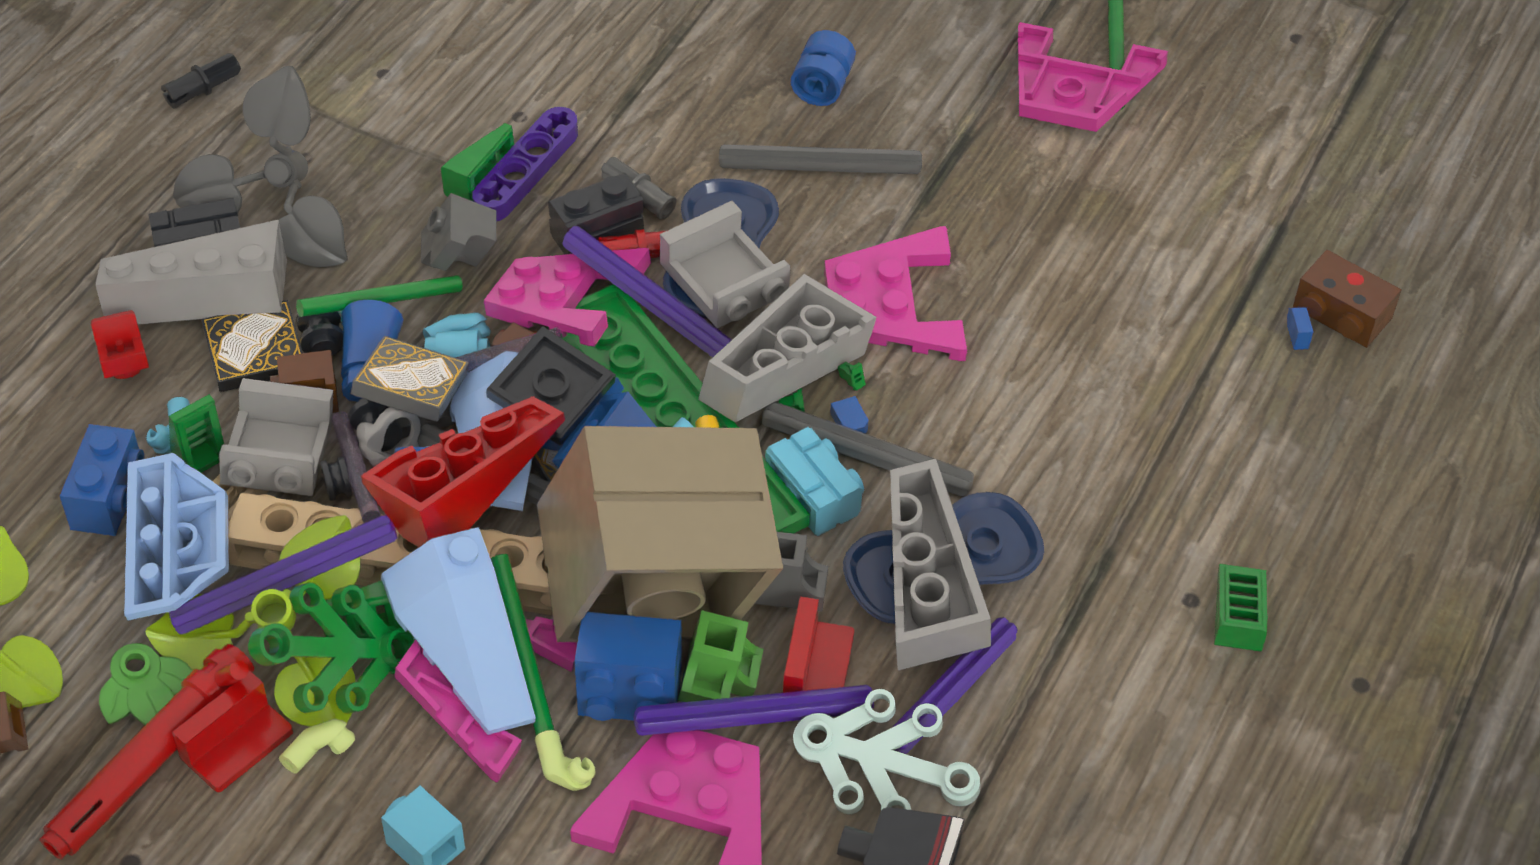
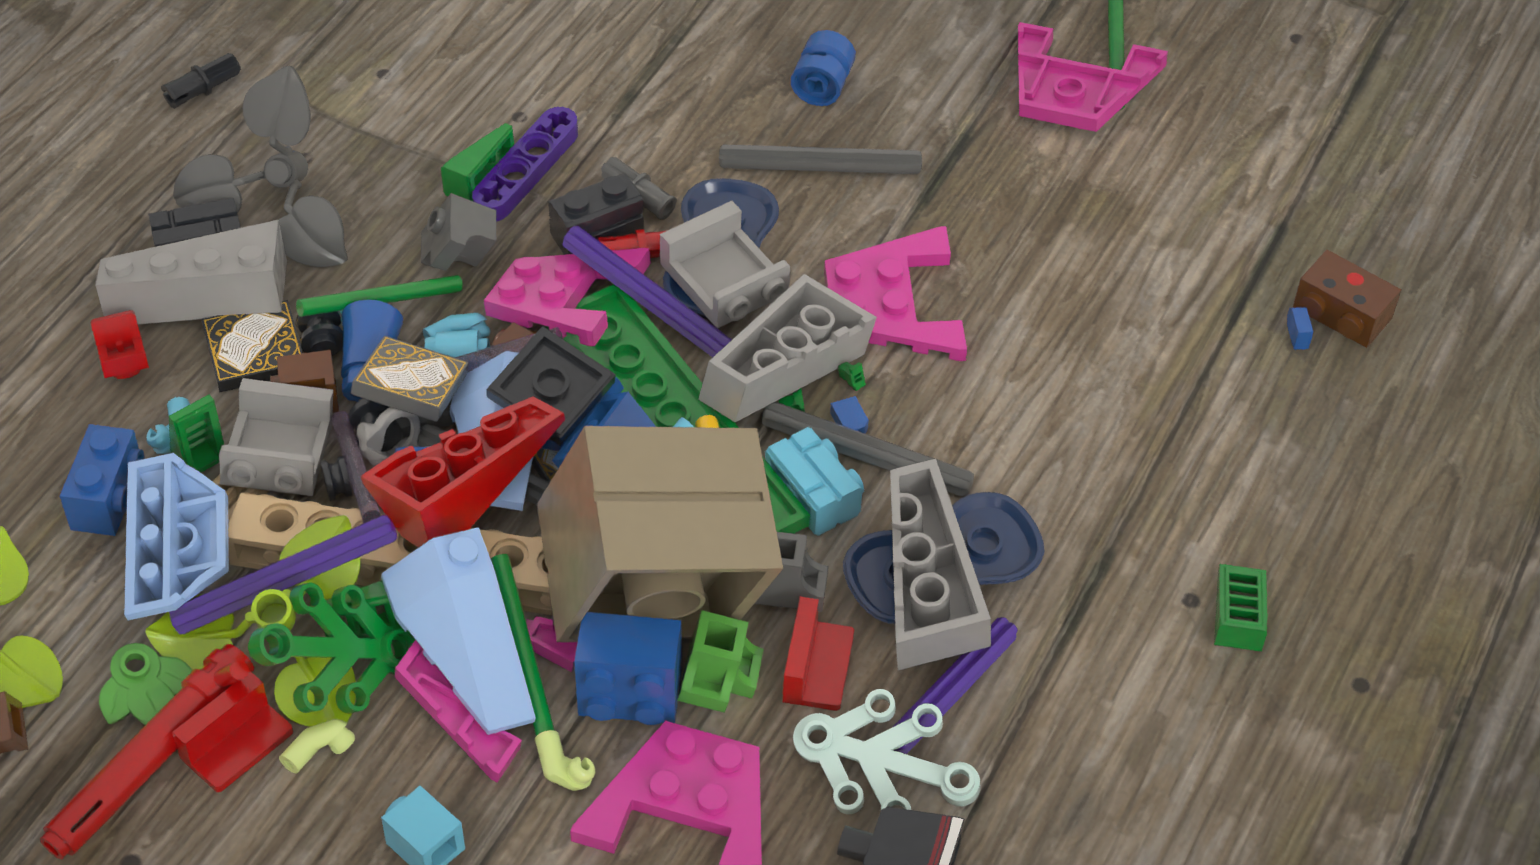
(747, 710): dark purple axle -> none

